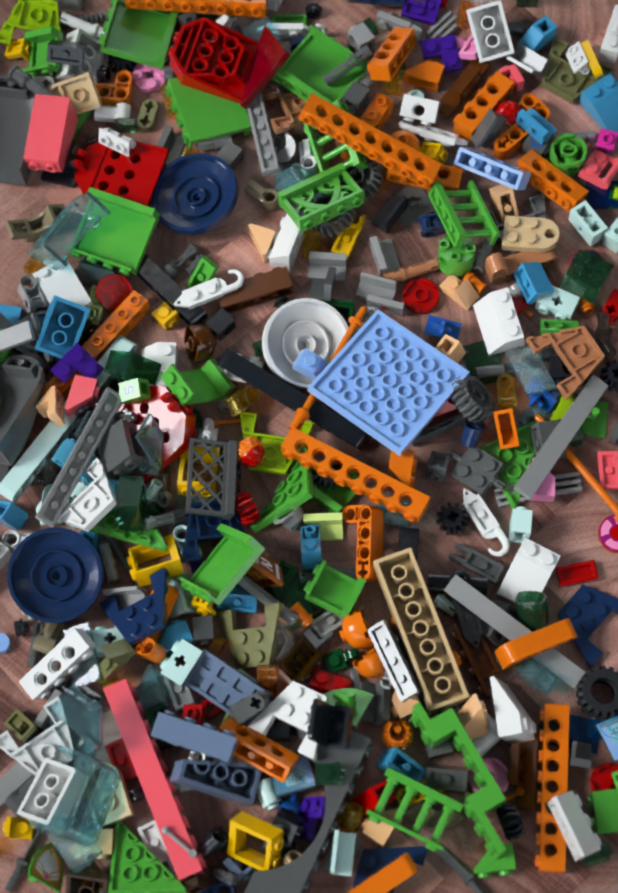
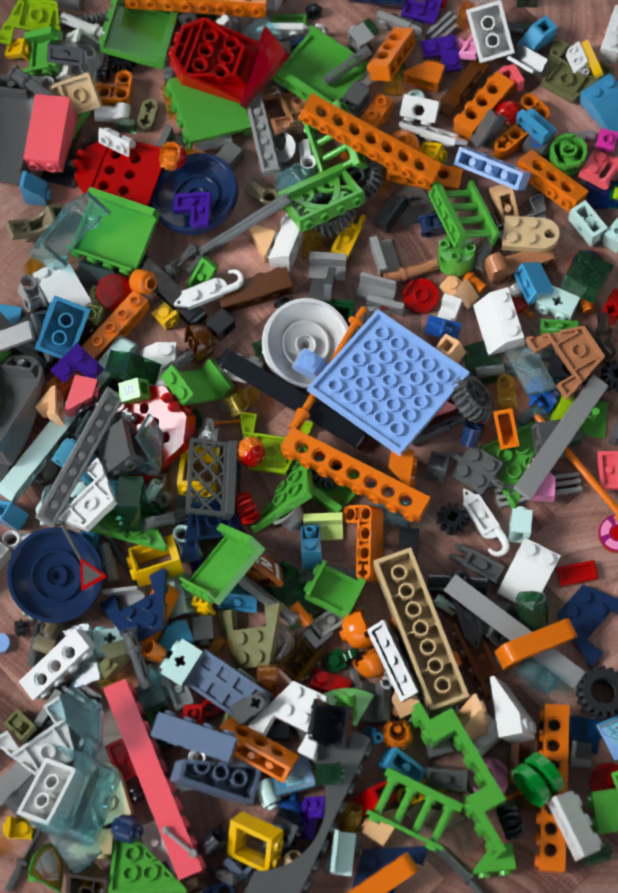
(34, 189): none -> dark azure slope
(89, 574): none -> piece
(127, 829): none -> dark blue head
(134, 648): none -> dark grey pin
(143, 281): none -> orange head
(148, 85): bright pink plate -> none
(172, 156): none -> orange piece
(181, 361): none -> dark grey piece
(198, 205): none -> dark purple plate
(244, 224): none -> dark grey axle
(373, 733): none -> dark azure arm
(450, 307): none -> white panel
(537, 779): none -> green wheel

